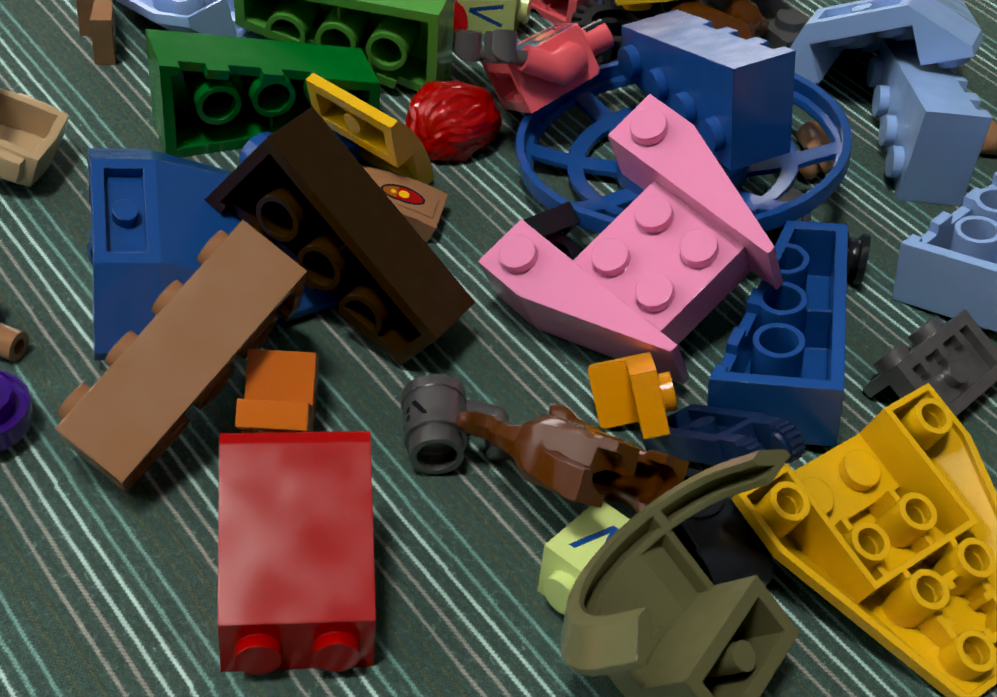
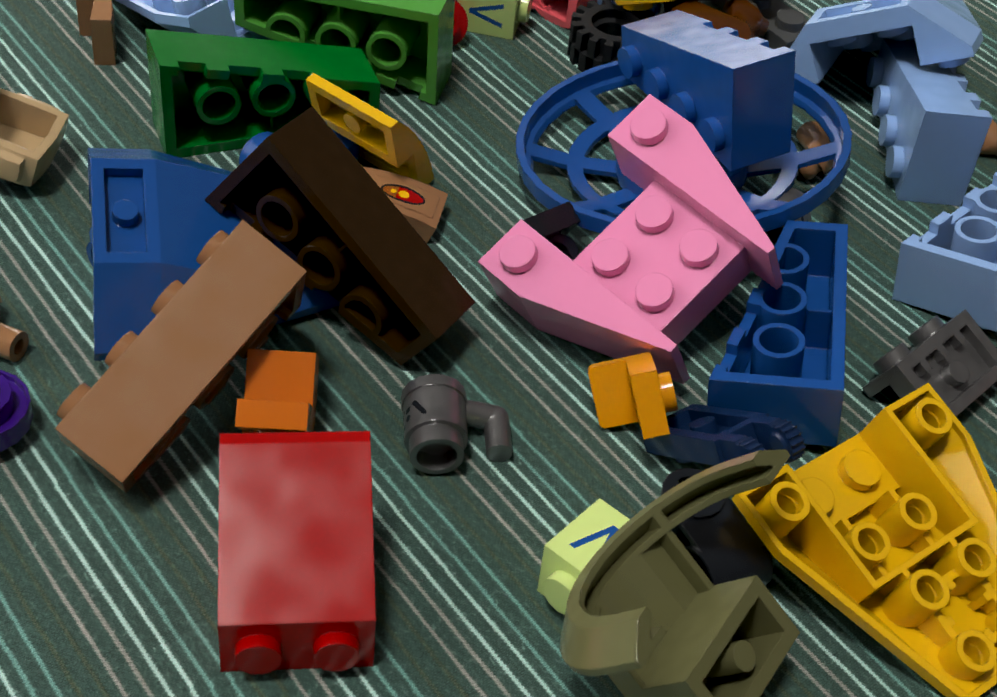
(453, 119): red hair -> none
(539, 67): coral torso -> none
(579, 458): reddish brown animal -> none
(857, 257): black bush -> none

